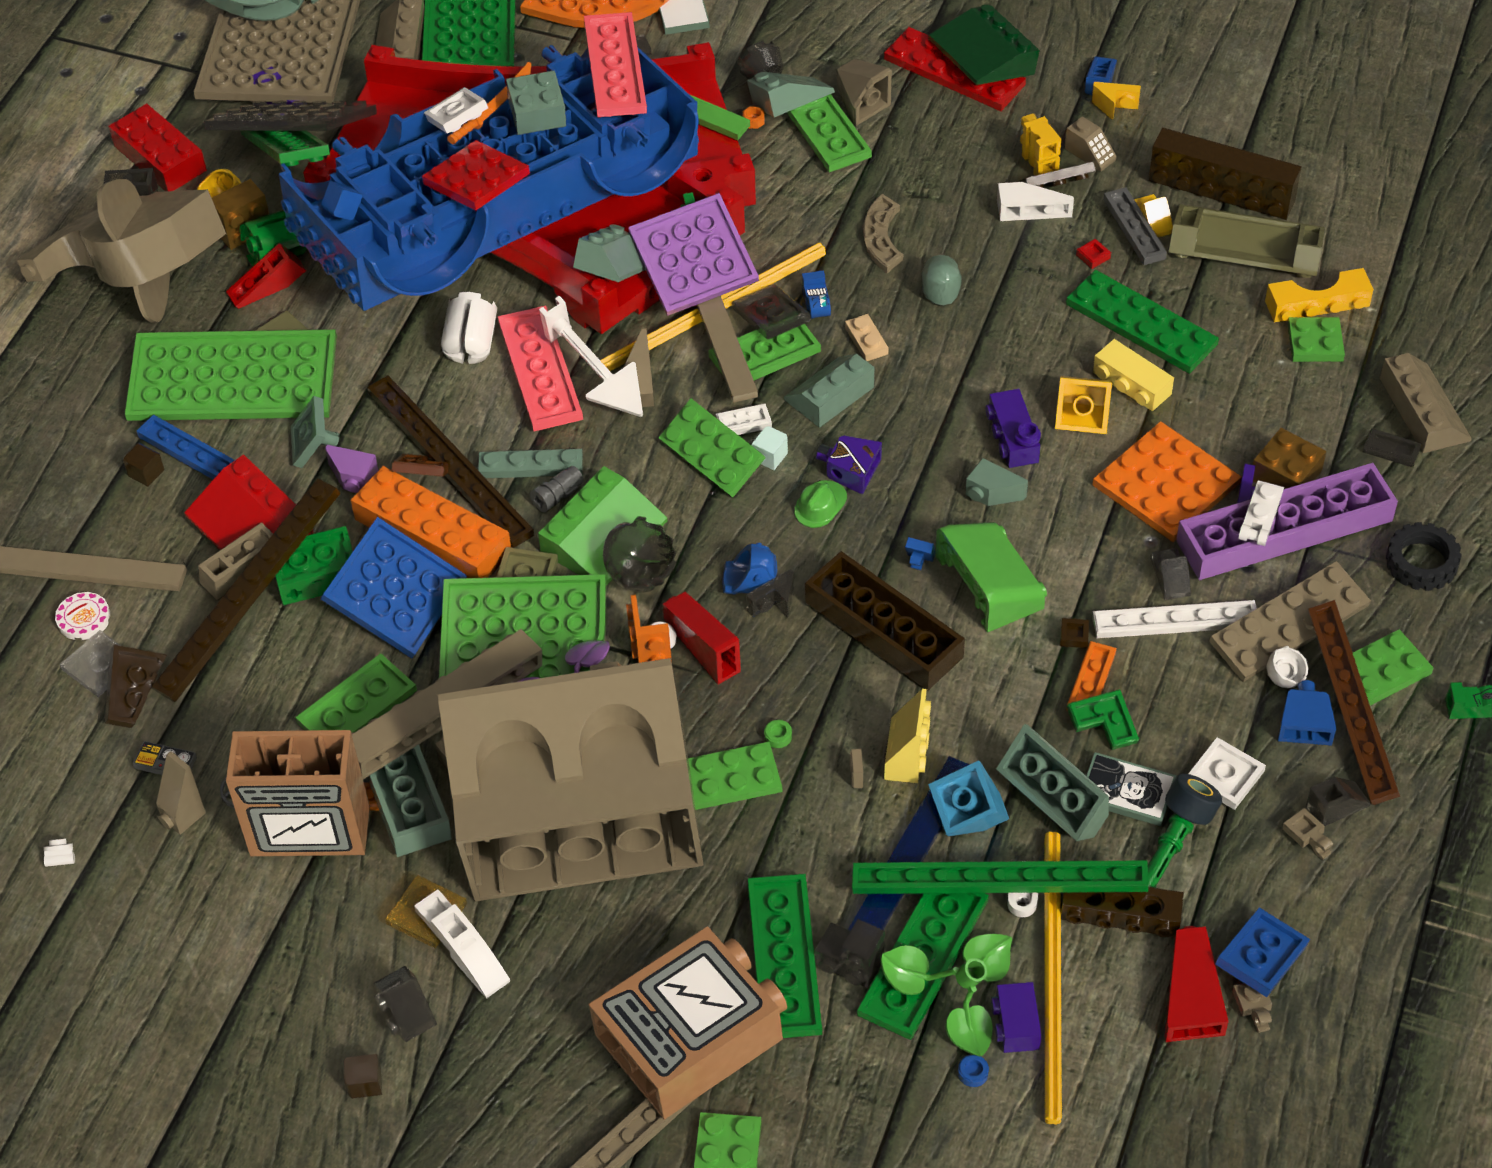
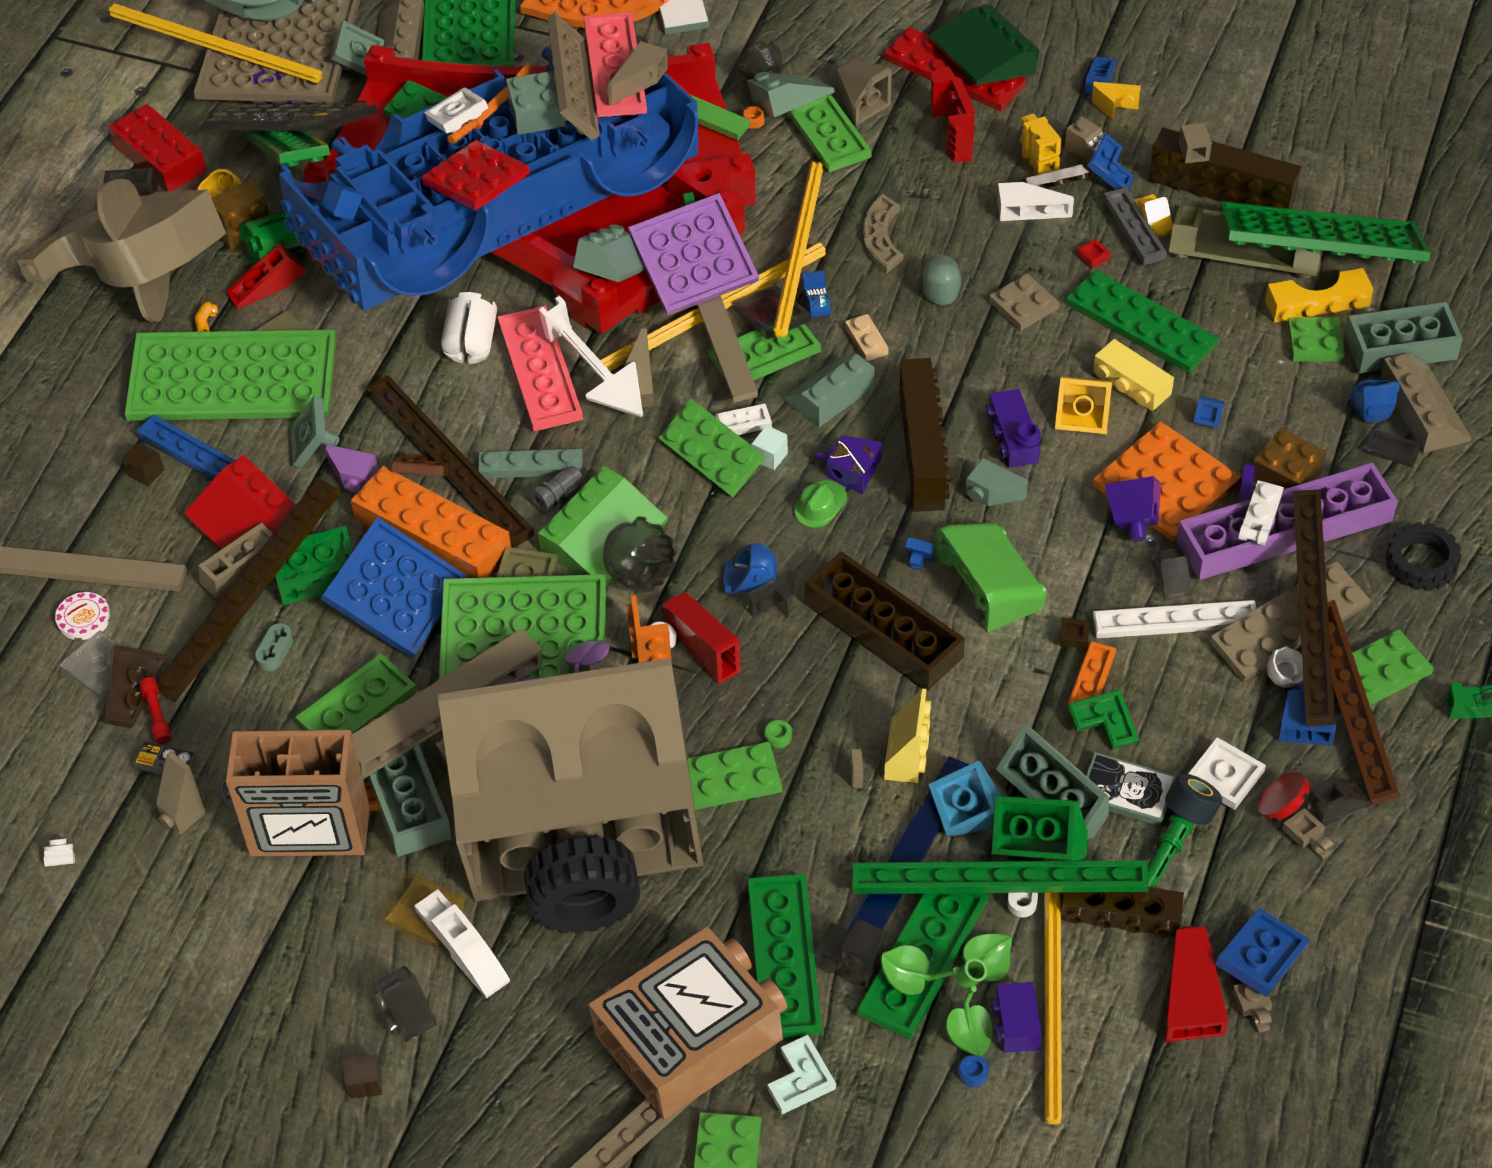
(160, 728): none -> red bar
(206, 310): none -> light orange arm
(216, 43): none -> yellow axle
(277, 648): none -> sand green beam
(352, 47): none -> sand green tile
(411, 100): none -> green plate
(573, 77): none -> dark tan plate
(581, 884): none -> black tyre
(641, 70): none -> dark tan slope
(798, 250): none -> yellow axle
(808, 1076): none -> light aqua plate
(924, 435): none -> dark brown brick
(951, 99): none -> red plate
(1024, 302): none -> dark tan plate
(1039, 828): none -> green slope
(1104, 163): none -> blue tile
(1135, 505): none -> dark purple torso
(1195, 143): none -> dark tan brick
(1209, 411): none -> blue tile
(1283, 796): none -> red tile
(1313, 608): none -> dark brown plate
(1323, 232): none -> green plate
(1374, 399): none -> blue helmet
(1420, 330): none -> sand green brick

